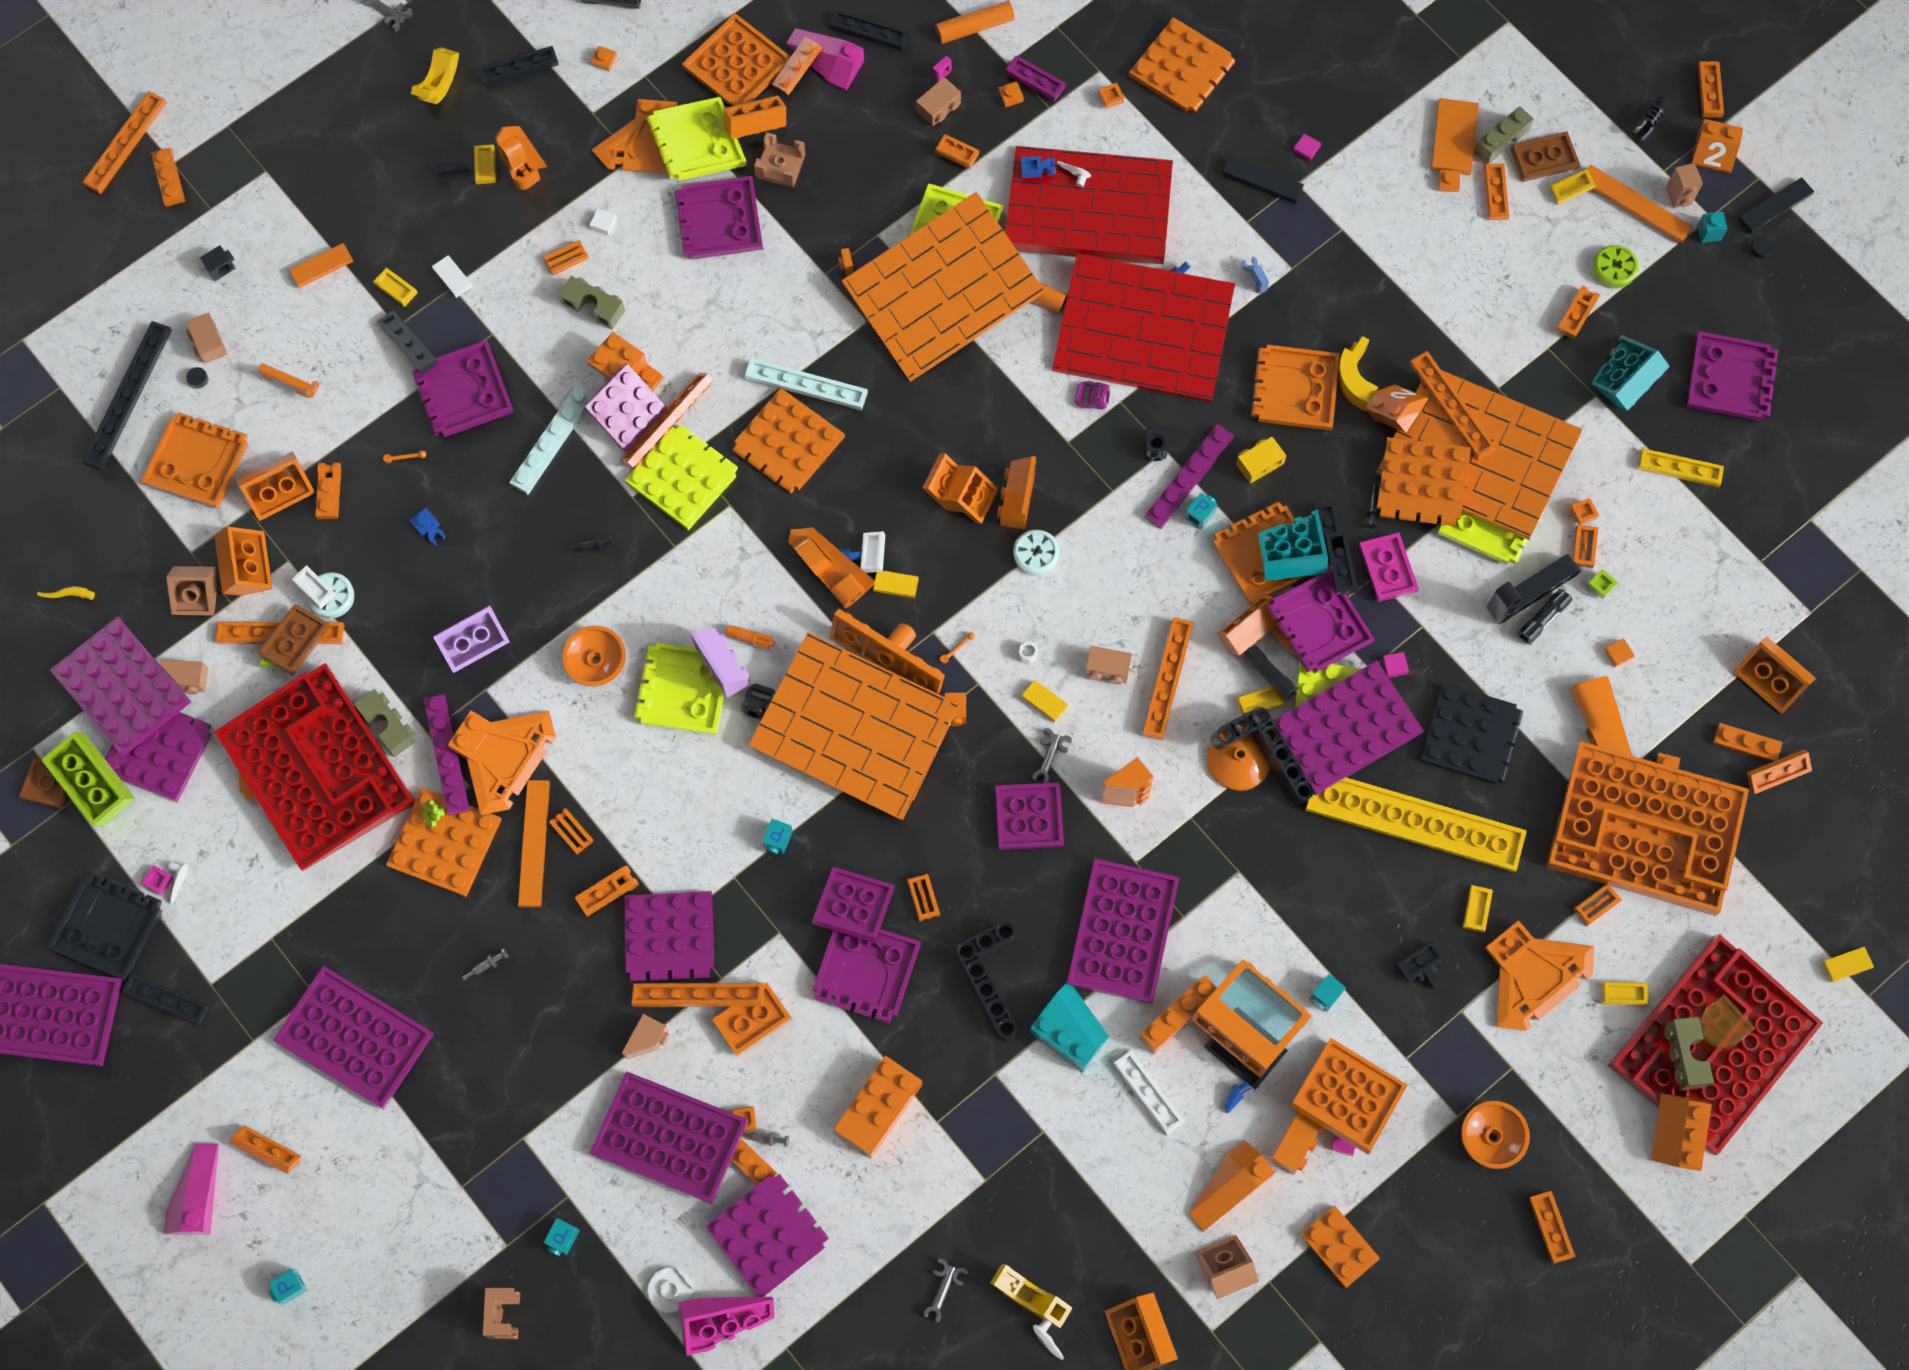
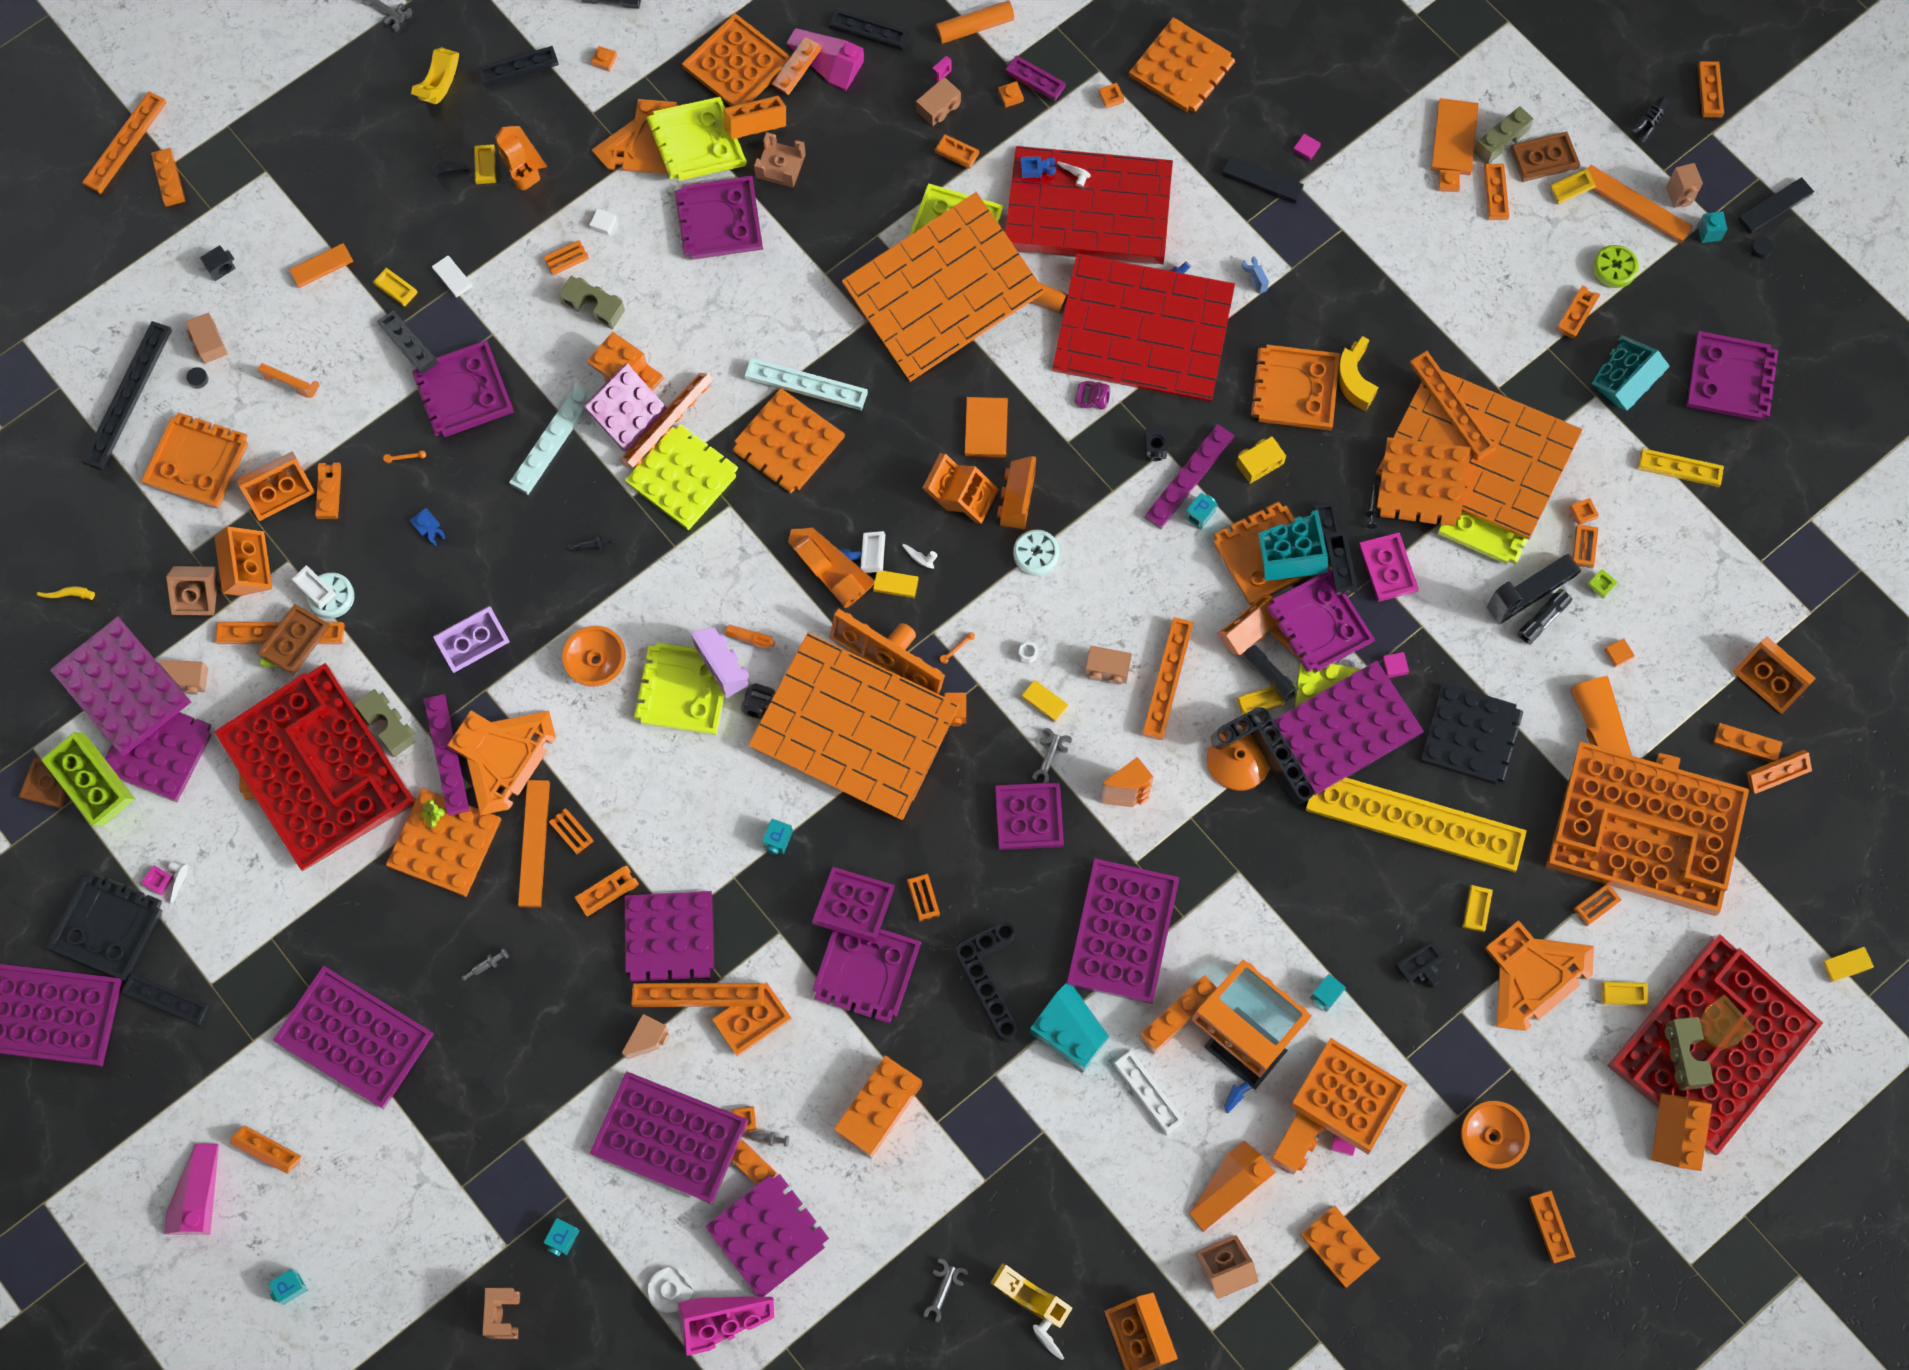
(846, 262): orange plate -> none
(920, 558): none -> white bar
(986, 427): none -> orange tile
(1396, 407): orange slope -> none
(1717, 146): orange slope -> none

